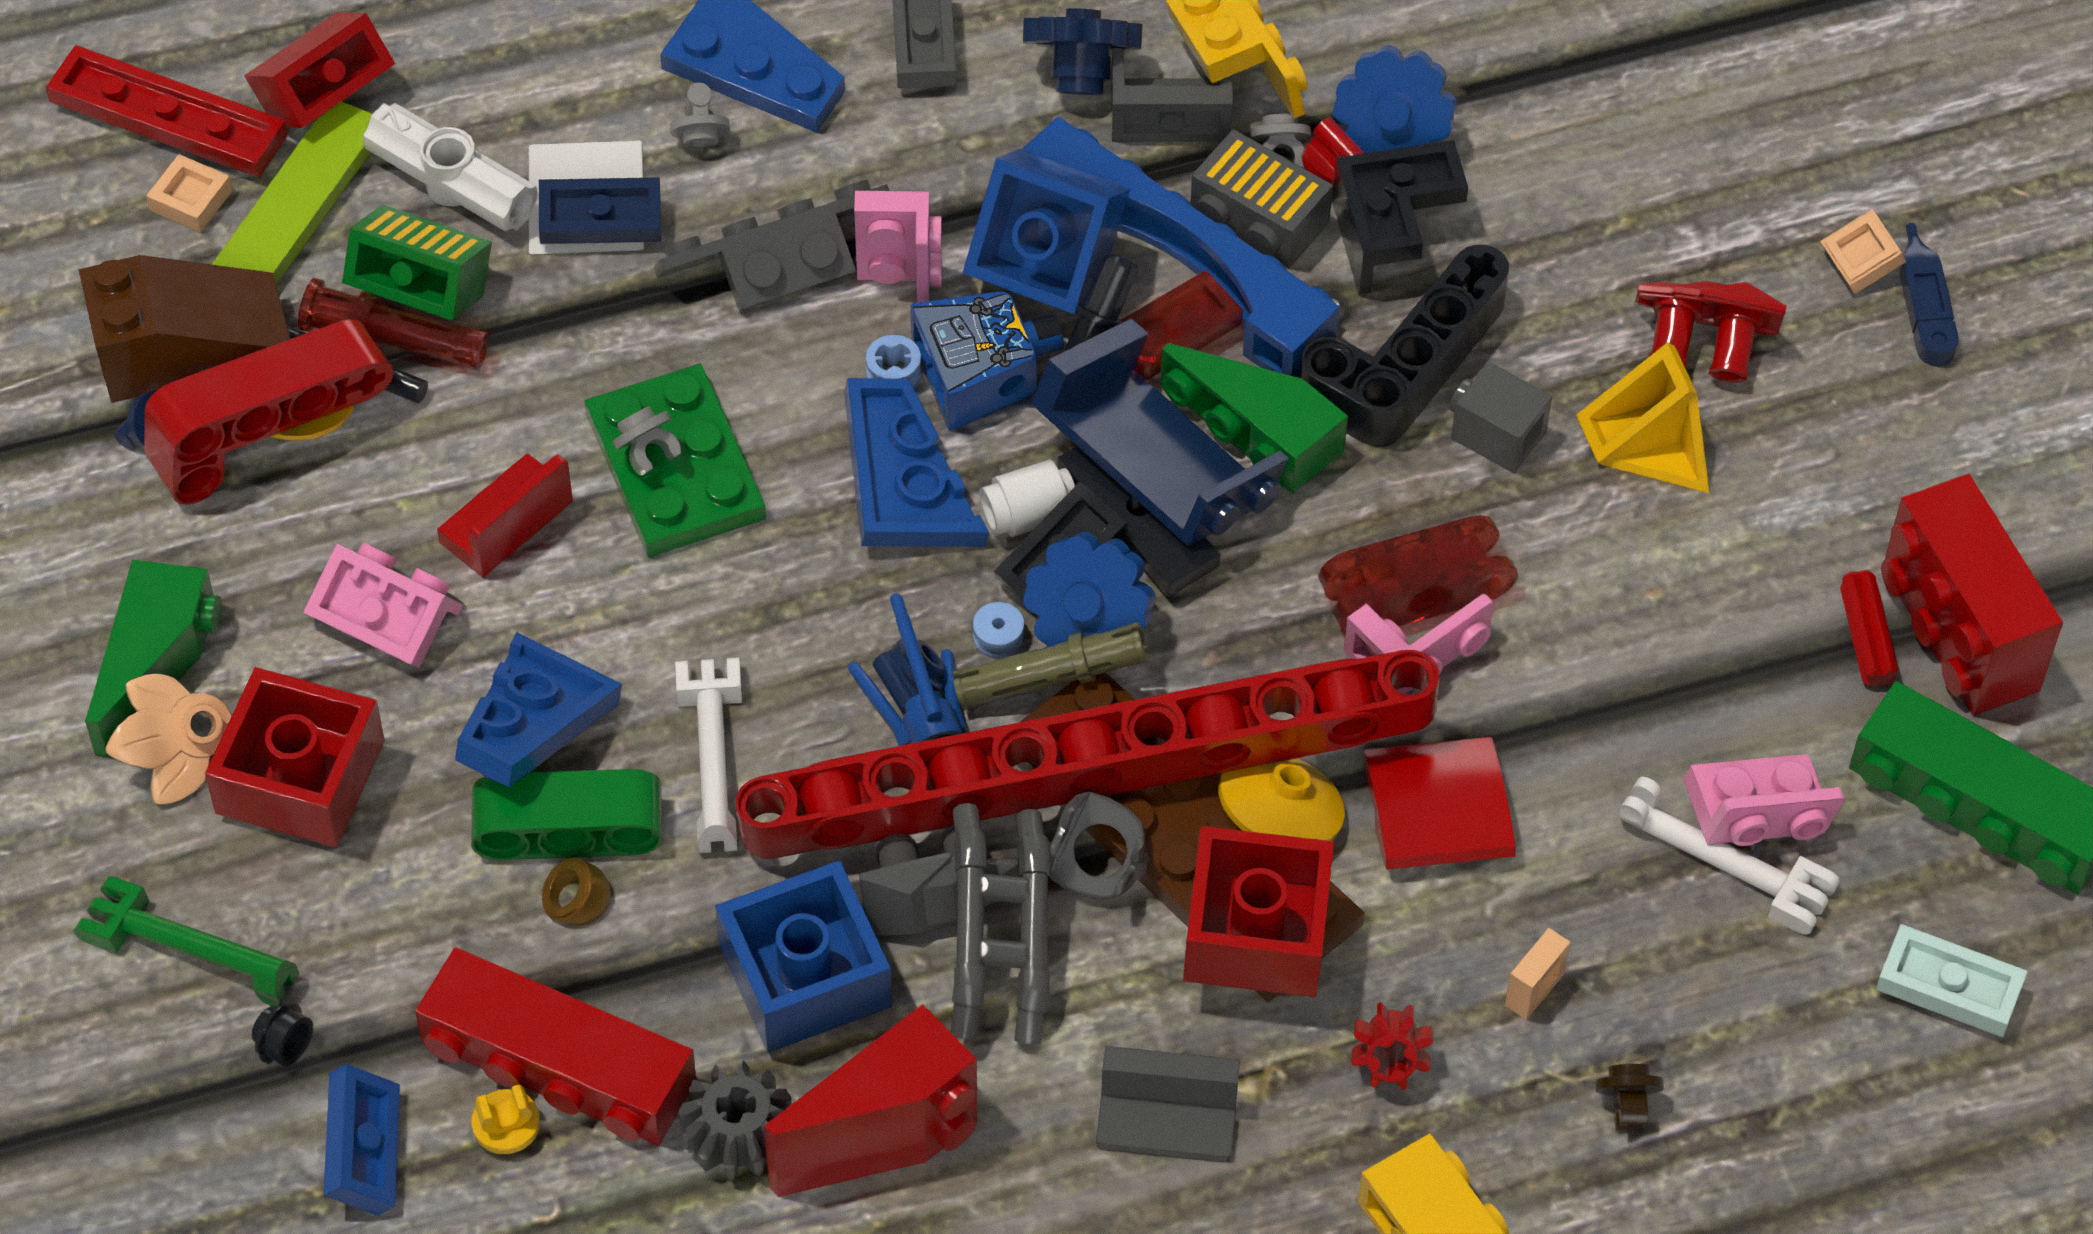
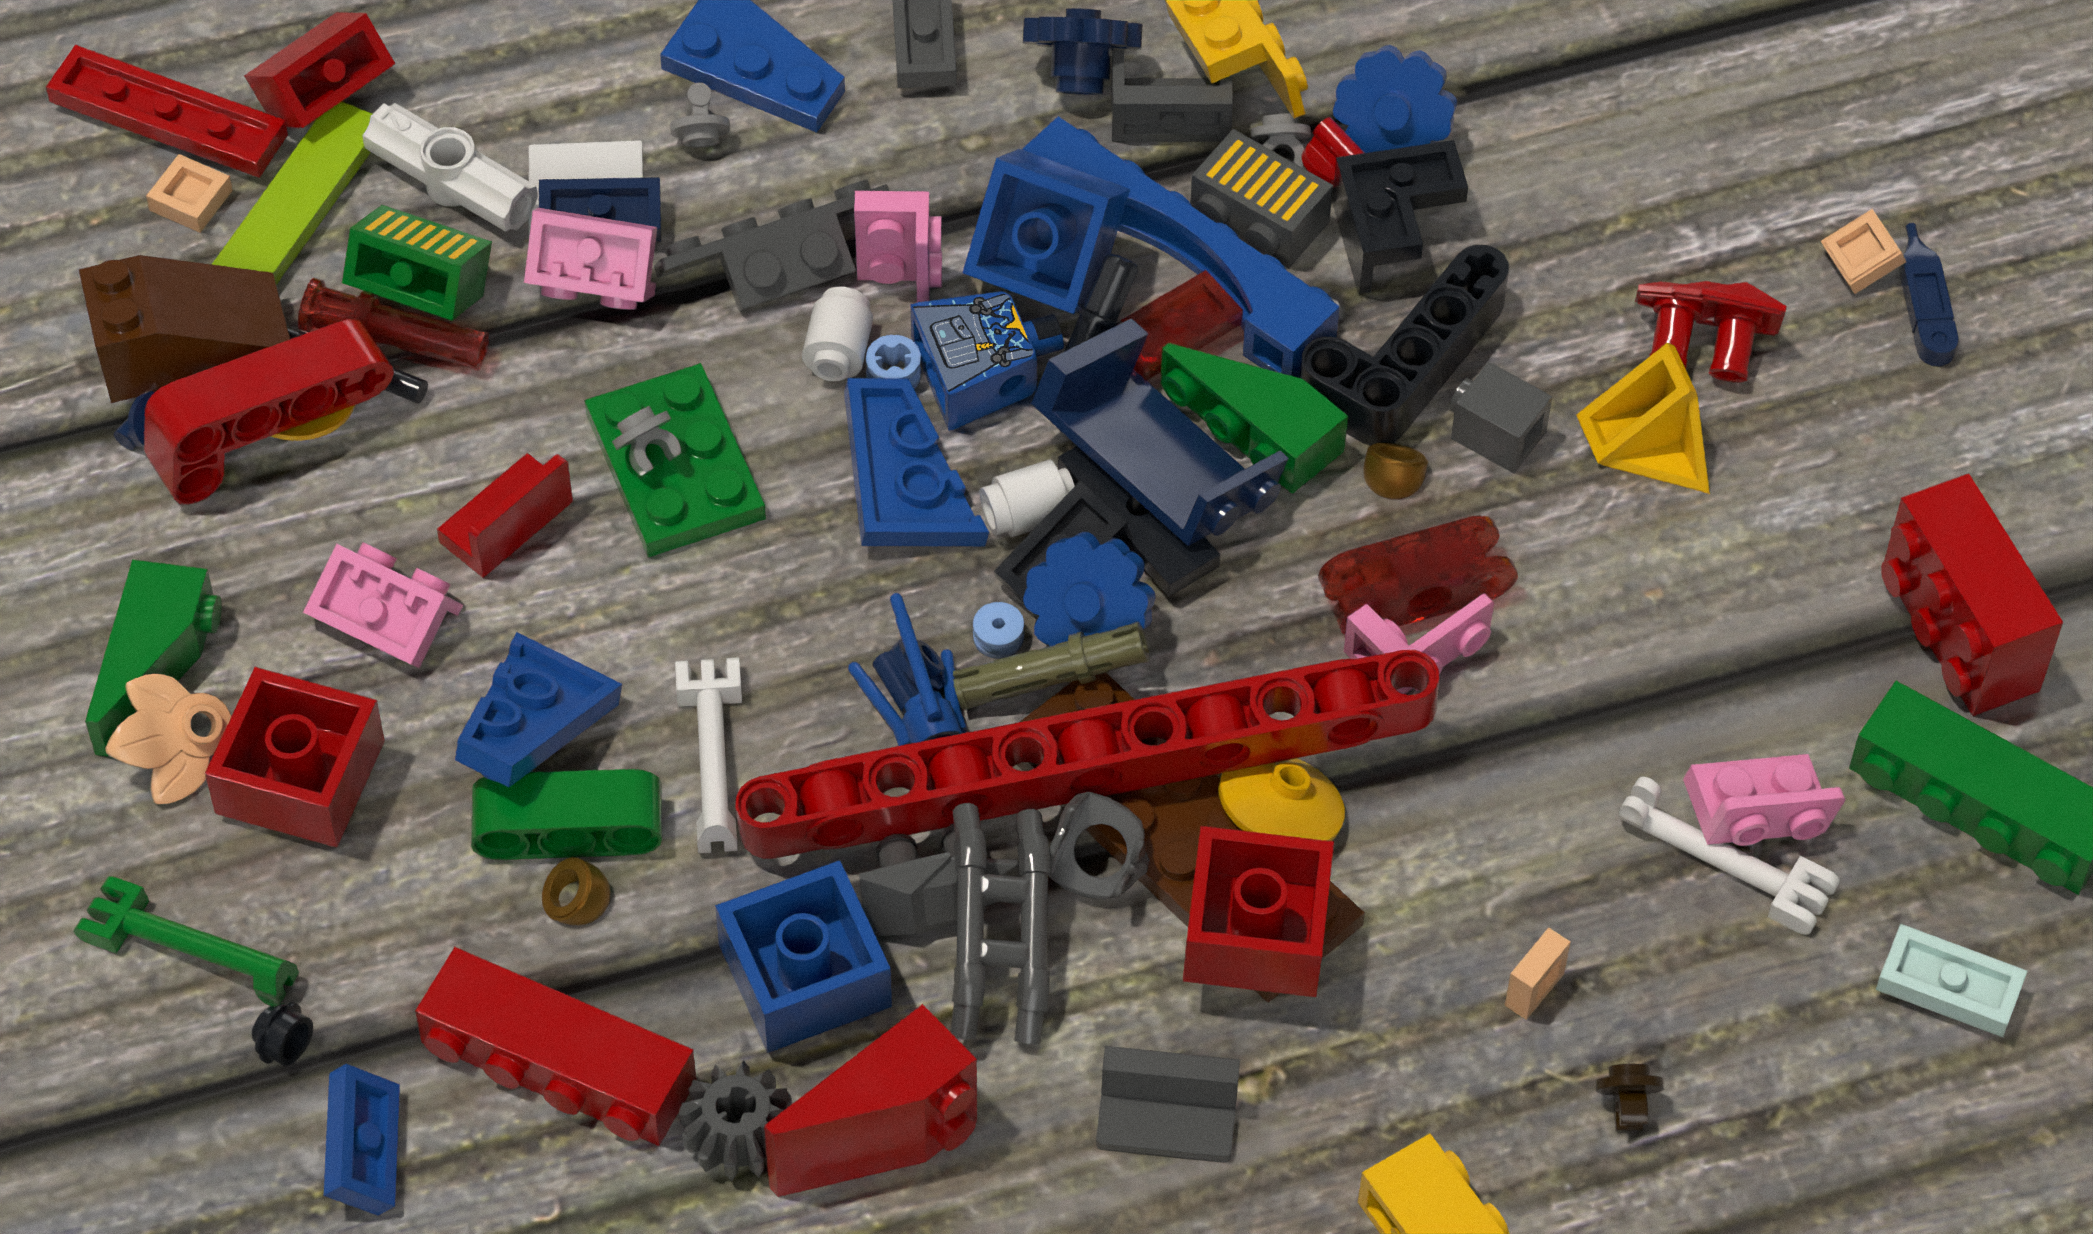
(505, 1120): yellow plate -> none
(592, 257): none -> bright pink bracket
(838, 334): none -> white brick
(1382, 1032): red gear -> none
(1394, 470): none -> pearl gold piece
(1439, 803): red slope -> none
(1869, 628): red axle -> none

